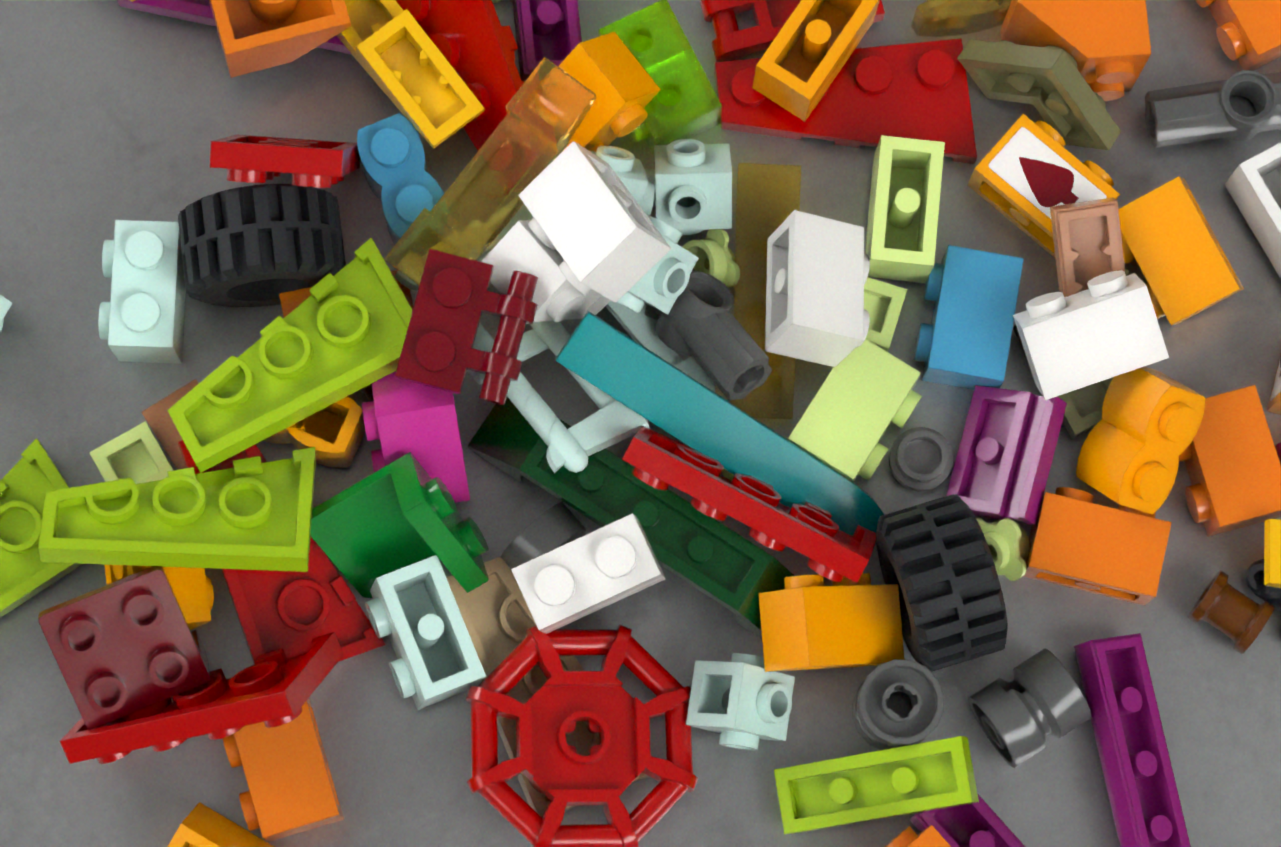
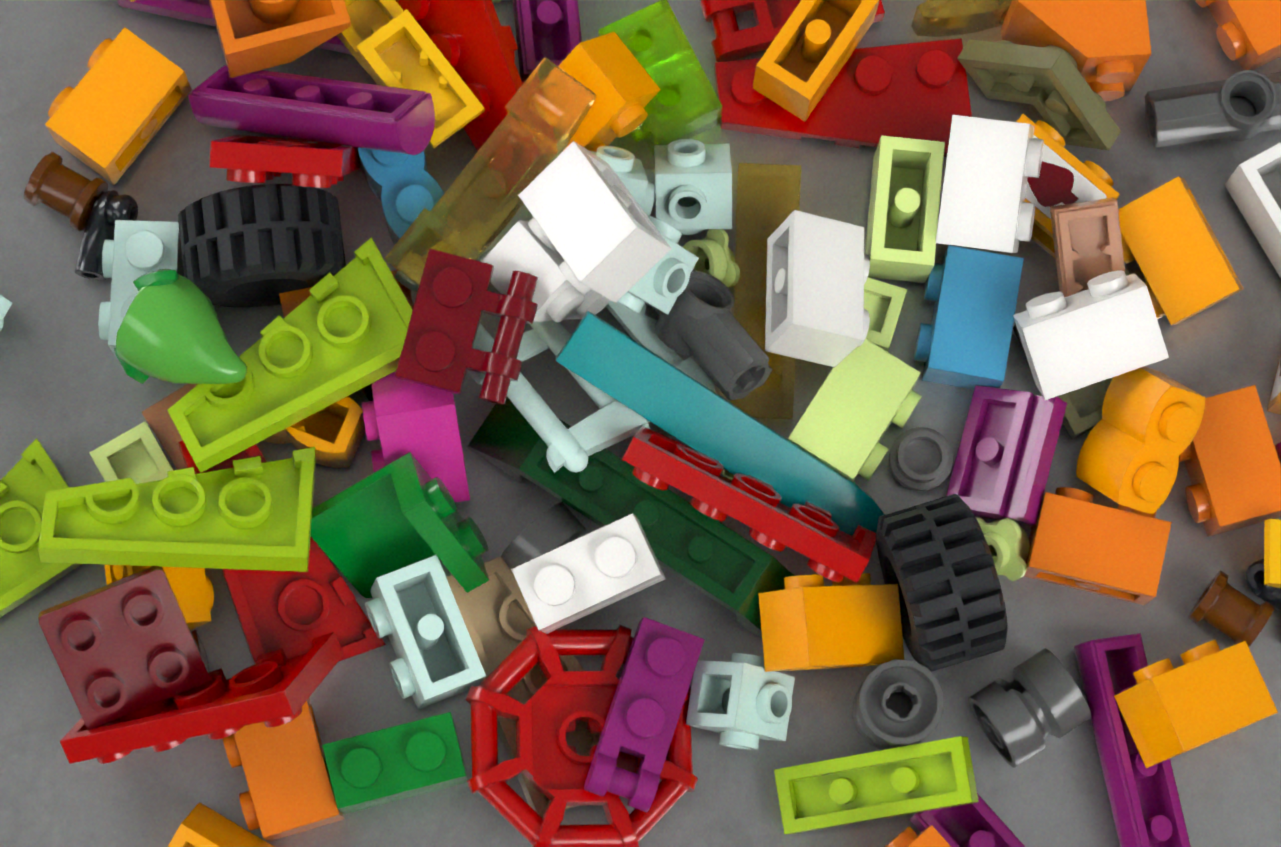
(63, 190): none -> reddish brown bush
(101, 226): none -> black arm
(117, 104): none -> light orange brick
(175, 334): none -> bright green hat
(317, 110): none -> magenta brick
(395, 763): none -> green brick
(644, 712): none -> magenta plate
(988, 183): none -> white brick
(1194, 702): none -> light orange brick

